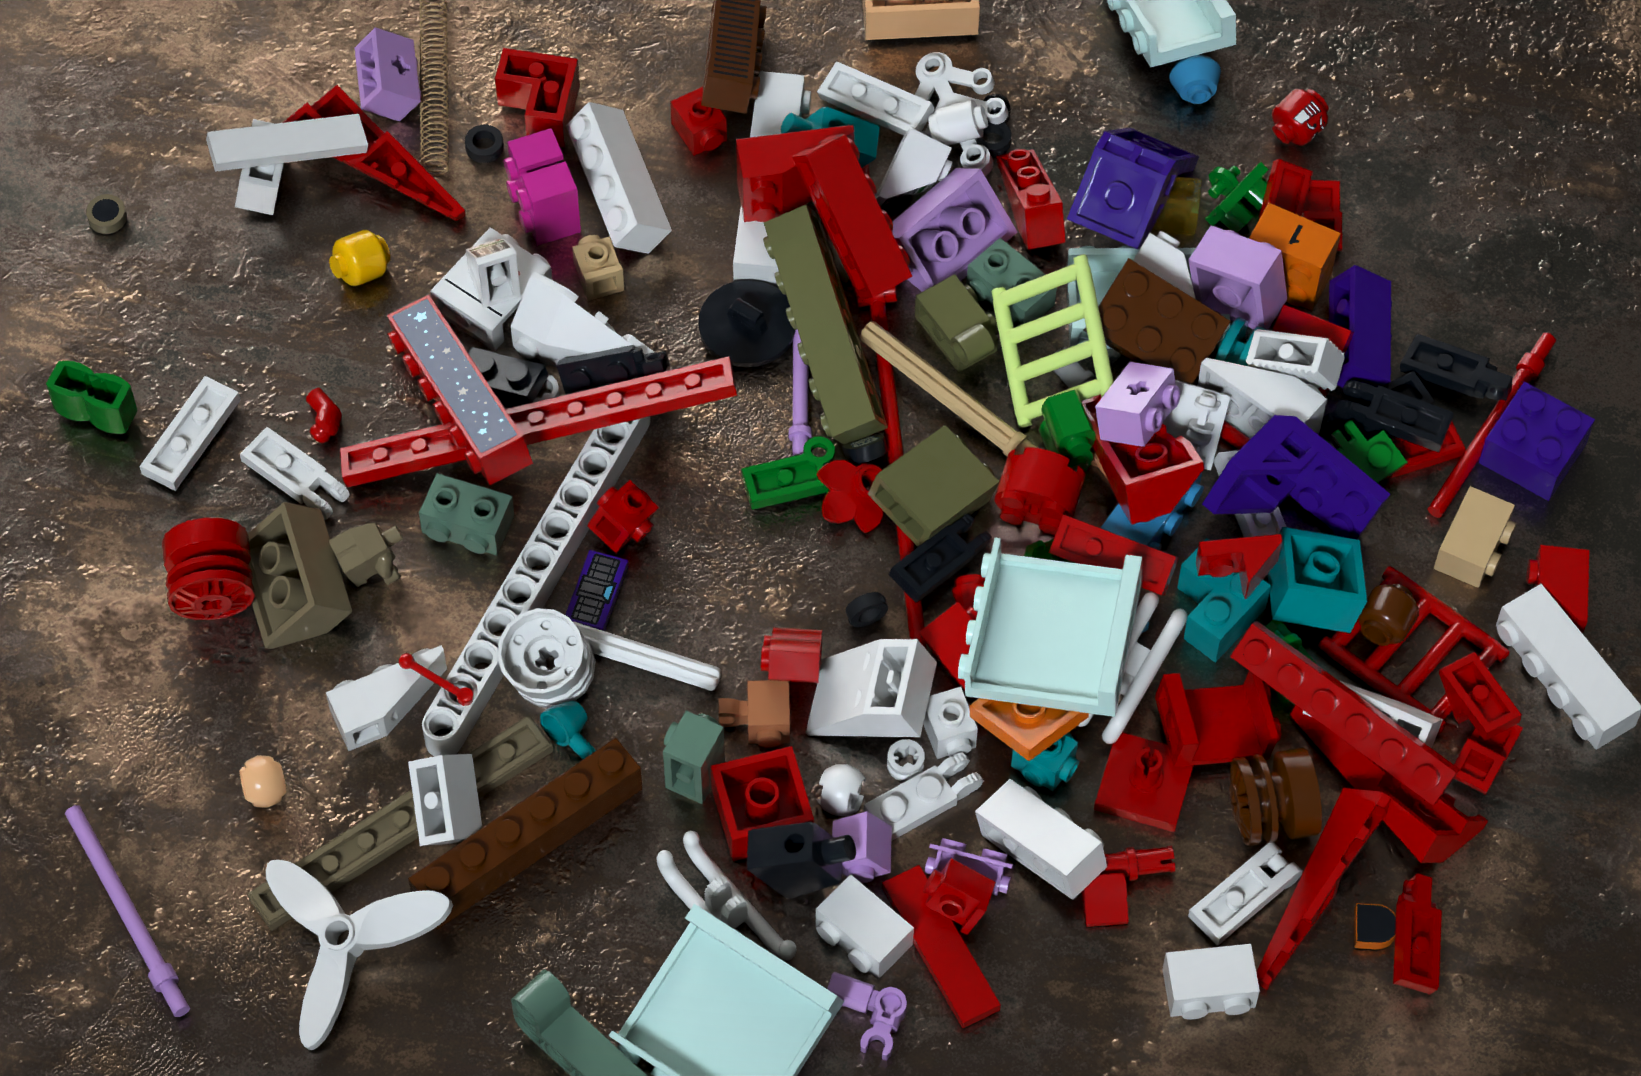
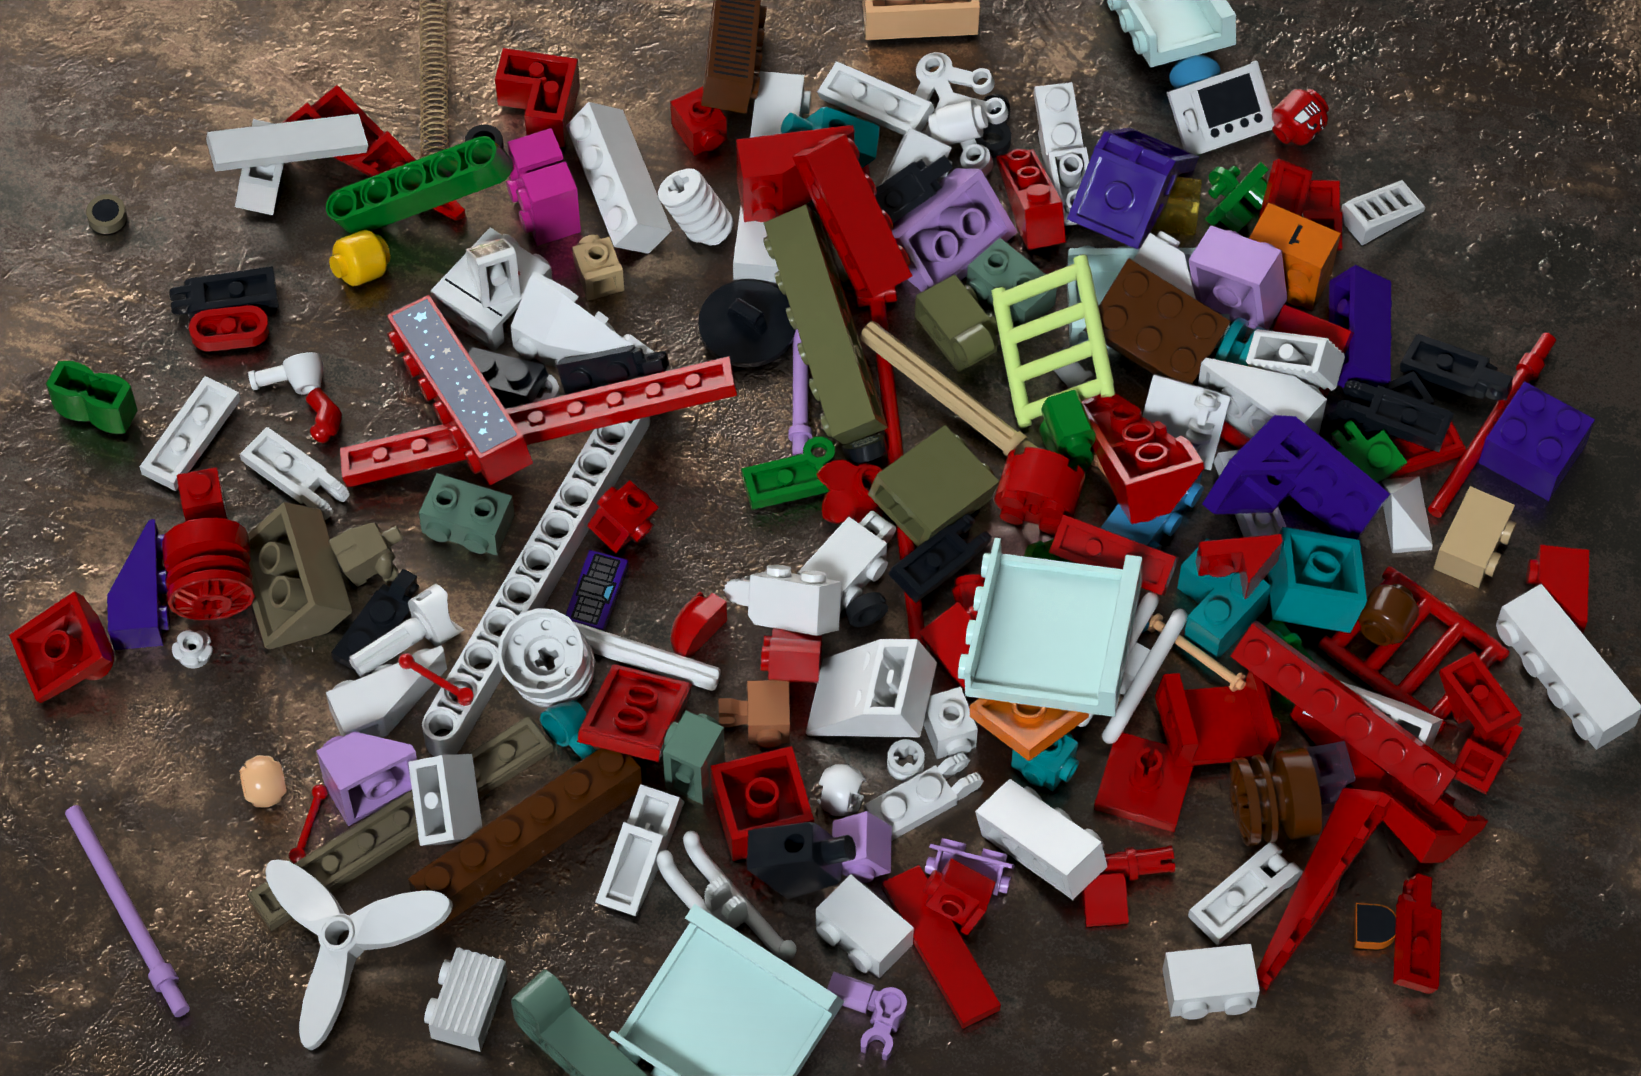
(63, 647): none -> red slope
(135, 598): none -> dark purple slope
(196, 657): none -> white plate
(202, 494): none -> red brick
(225, 290): none -> black hinge
(229, 328): none -> red plate
(301, 370): none -> white bar
(319, 793): none -> red hinge
(365, 773): none -> lavender slope
(379, 616): none -> black hinge
(387, 74): lavender brick -> none
(420, 185): none -> green beam
(428, 620): none -> white piece
(467, 999): none -> white brick
(634, 712): none -> red tile
(636, 849): none -> white slope
(695, 207): none -> white piece
(697, 623): none -> red brick
(789, 600): none -> white hinge
(854, 555): none -> white brick
(911, 187): none -> black hinge
(1061, 141): none -> white slope
(1137, 404): lavender brick -> none
(1222, 109): none -> white container
(1236, 681): none -> light nougat axle
(1332, 769): none -> clear purple brick
(1367, 230): none -> white slope
(1406, 515): none -> white slope

